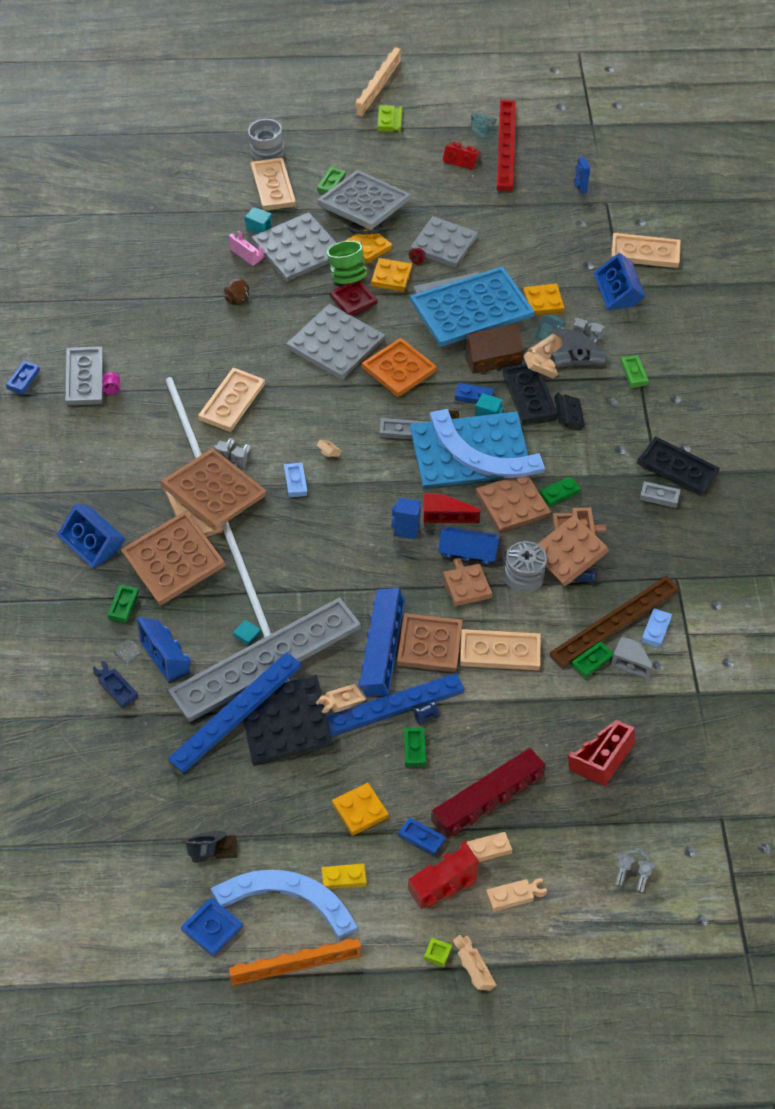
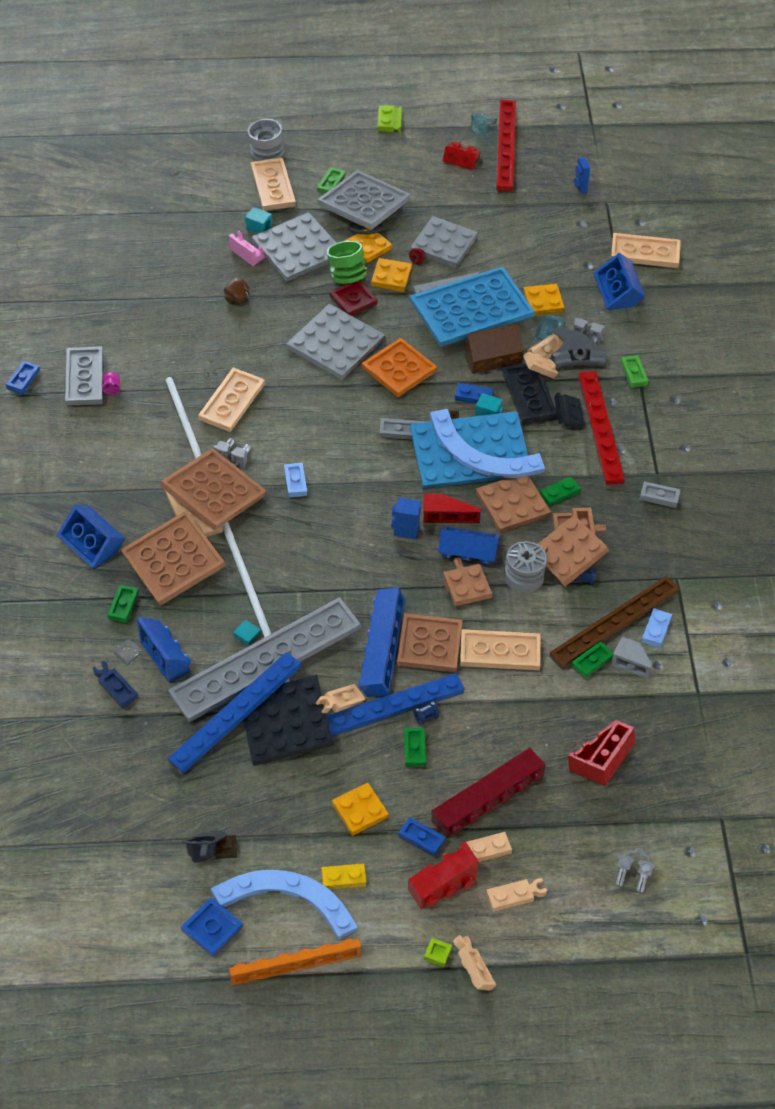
(328, 448): light nougat plate -> none
(378, 82): light nougat plate -> none
(601, 428): none -> red plate
(678, 466): black plate -> none

